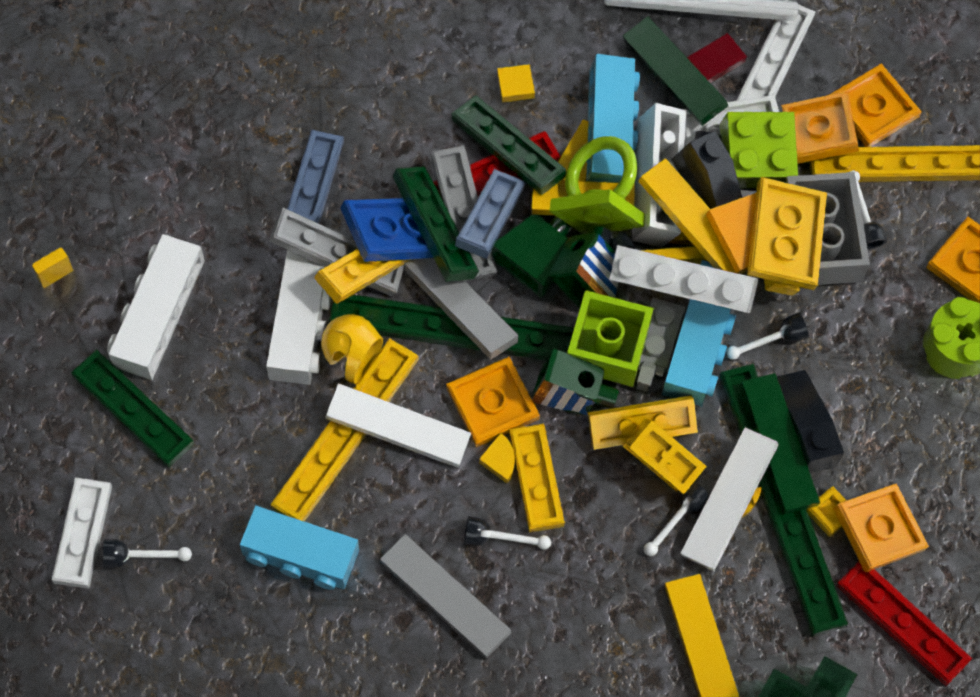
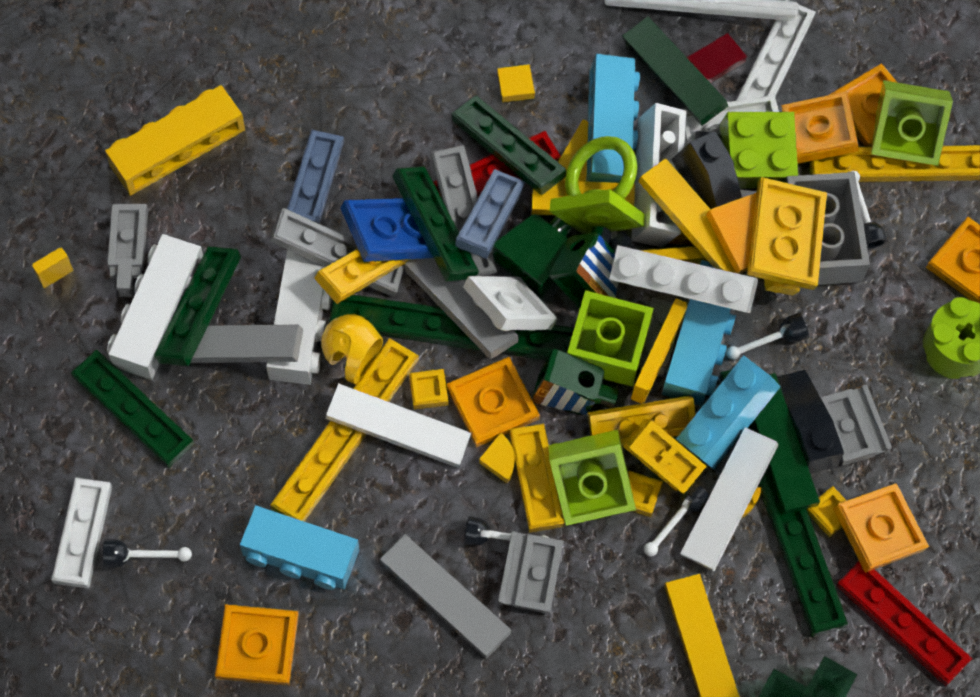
(127, 245): none -> light grey hinge
(175, 139): none -> yellow brick
(197, 306): none -> dark green tile
(249, 344): none -> light grey tile
(257, 645): none -> light orange tile
(428, 389): none -> yellow tile
(509, 303): none -> white plate
(530, 572): none -> light grey plate
(591, 477): none -> lime slope
(645, 492): none -> yellow tile
(659, 351): none -> yellow tile
(728, 412): none -> medium azure brick
(857, 424): none -> light grey plate
(911, 122): none -> lime slope

